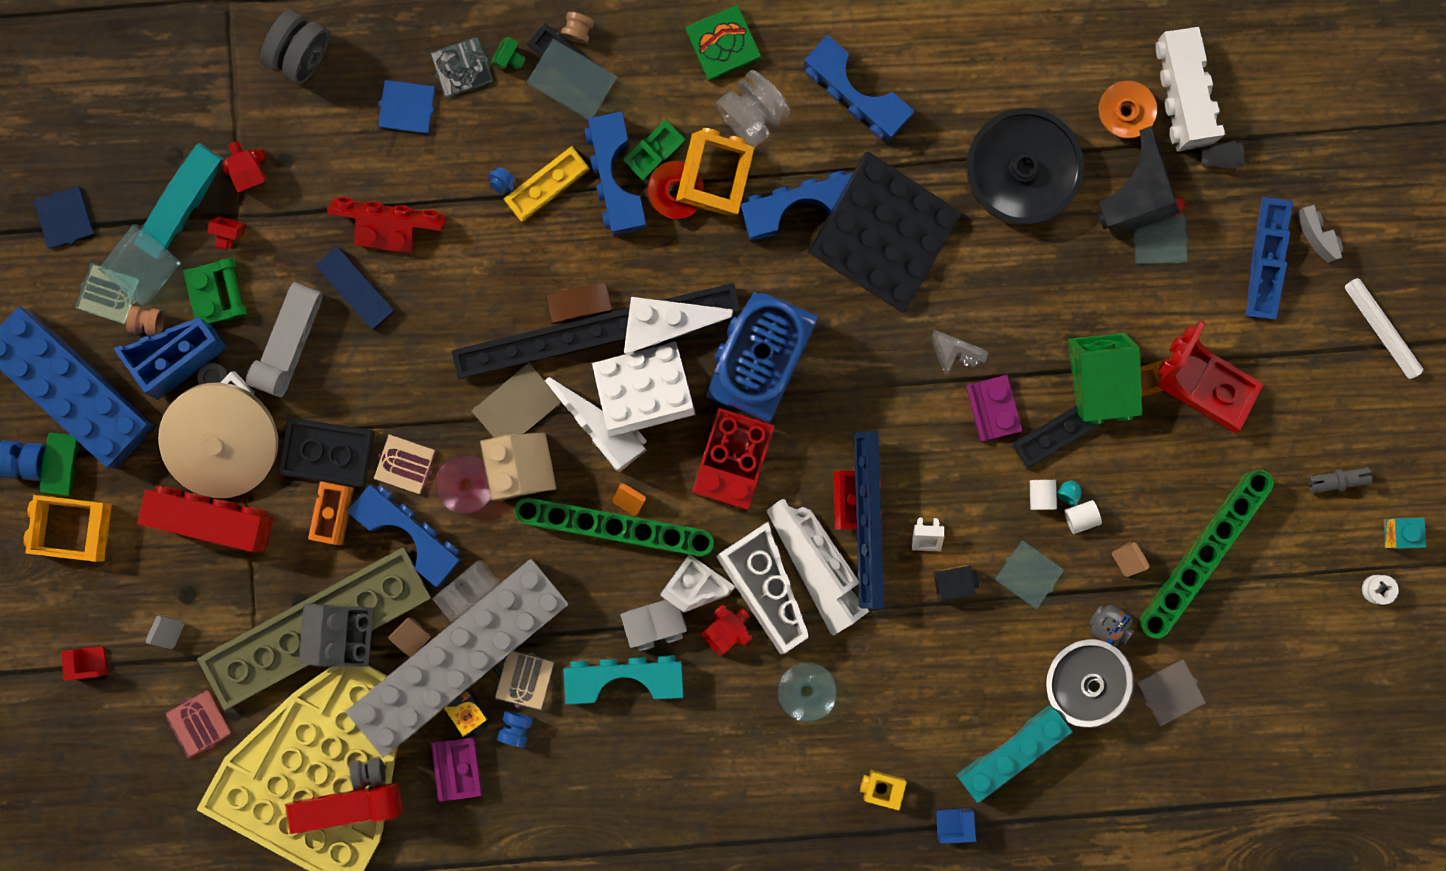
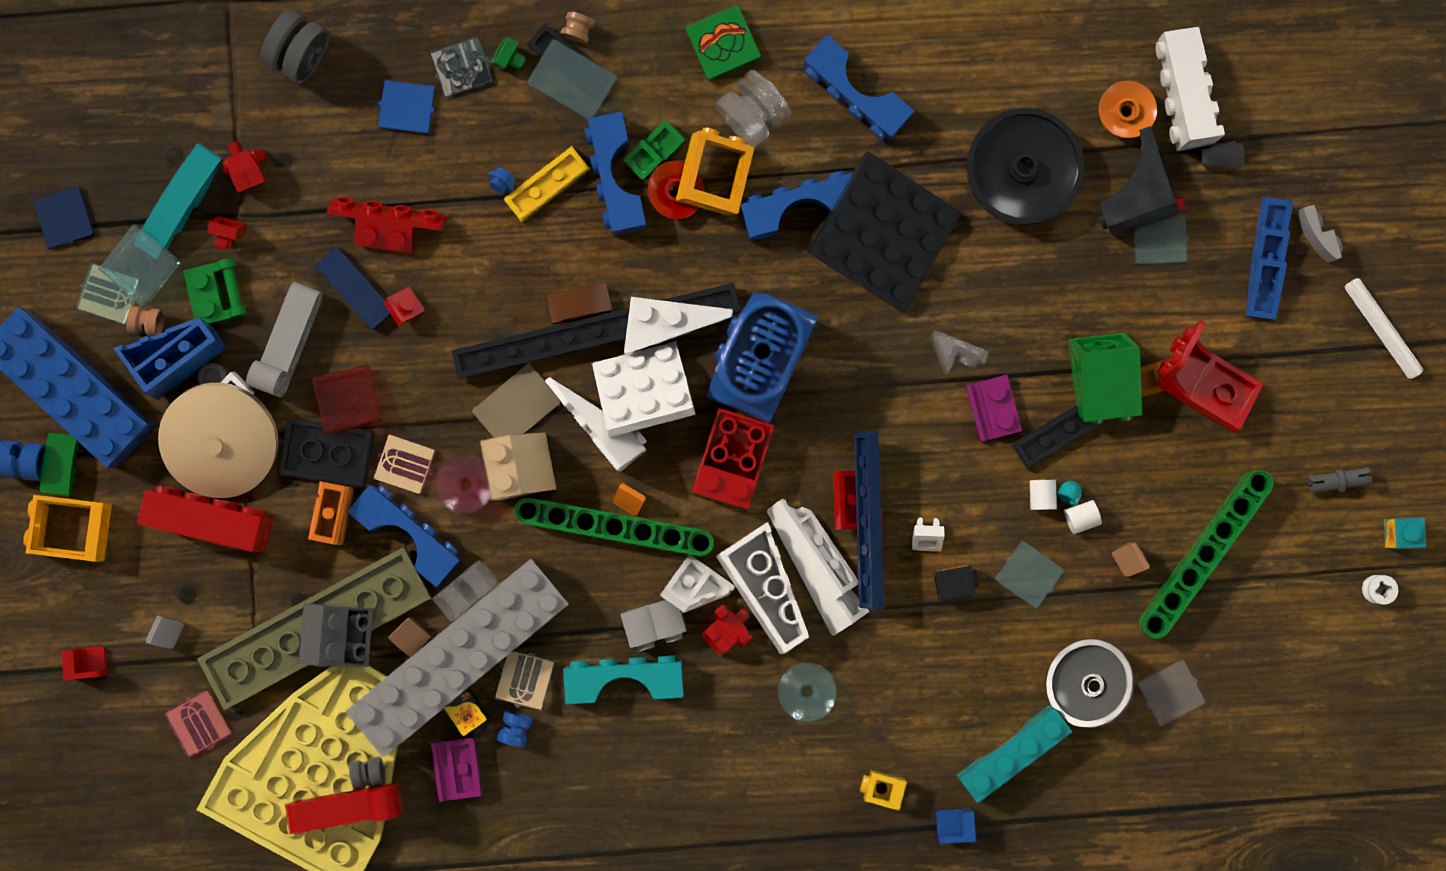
(347, 399): none -> clear red tile
(404, 306): none -> red plate
(1111, 625): dark grey head -> none

